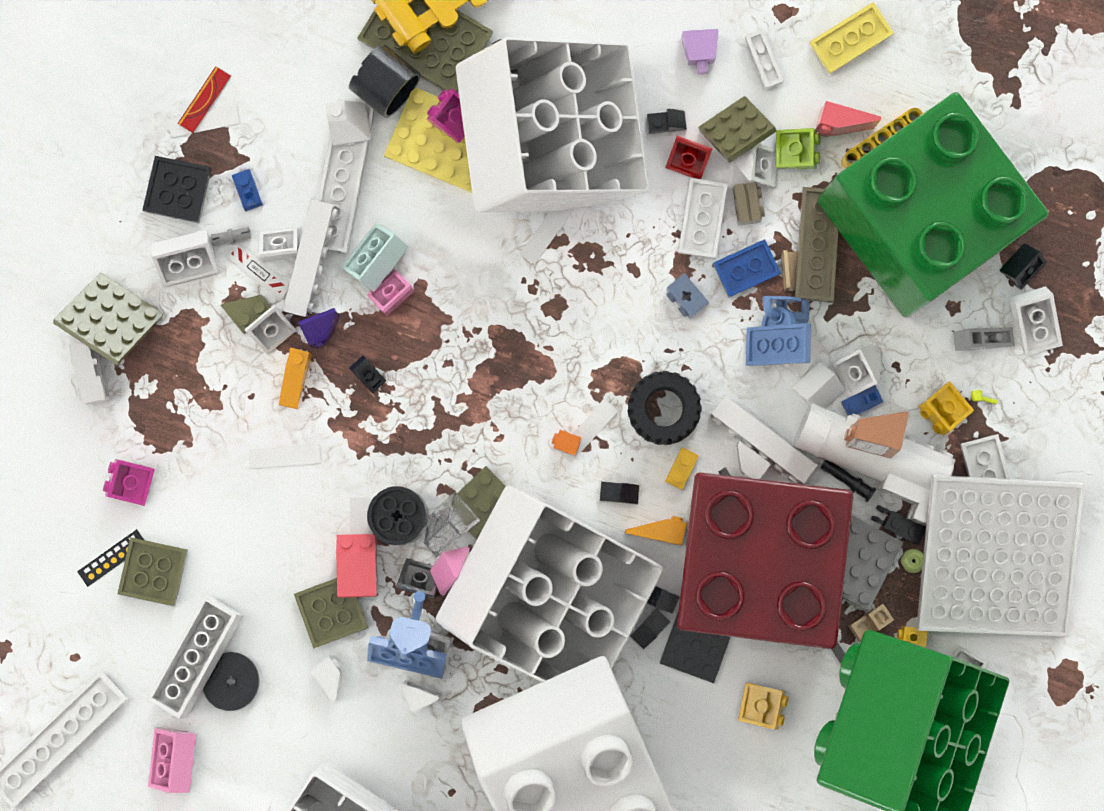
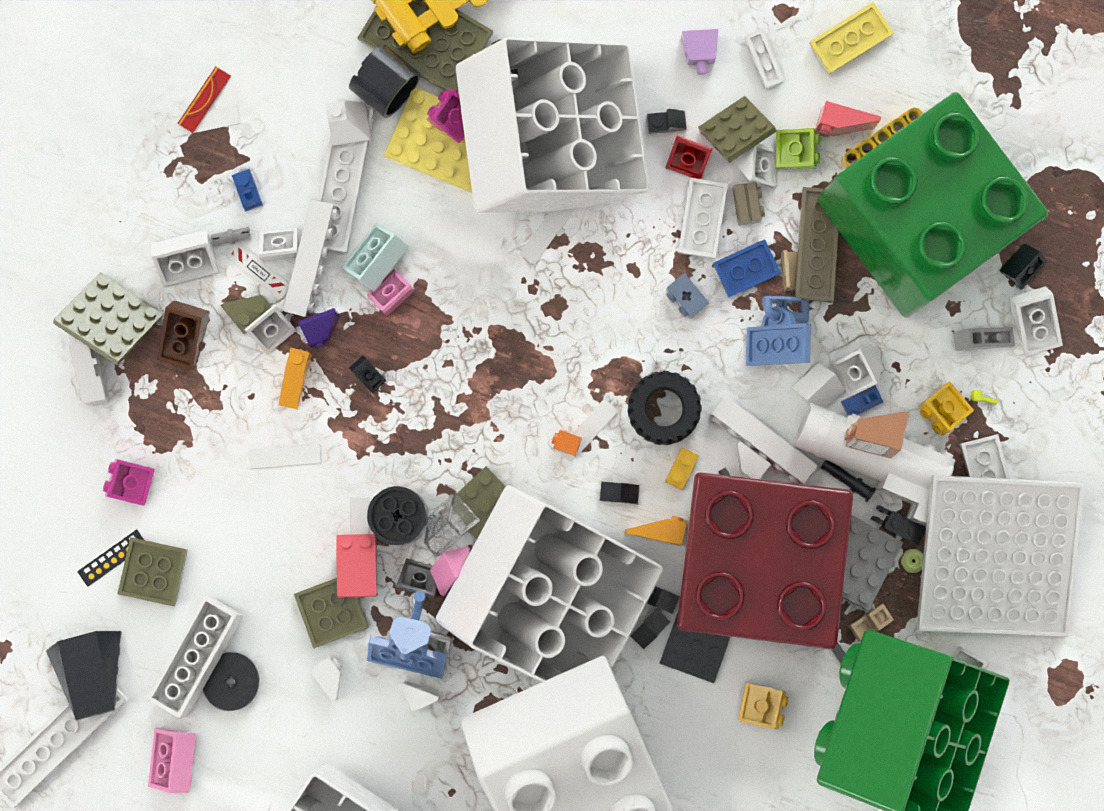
(88, 671): none -> black wedge
(177, 189): black plate -> none
(182, 334): none -> reddish brown slope
(912, 635): yellow brick -> none

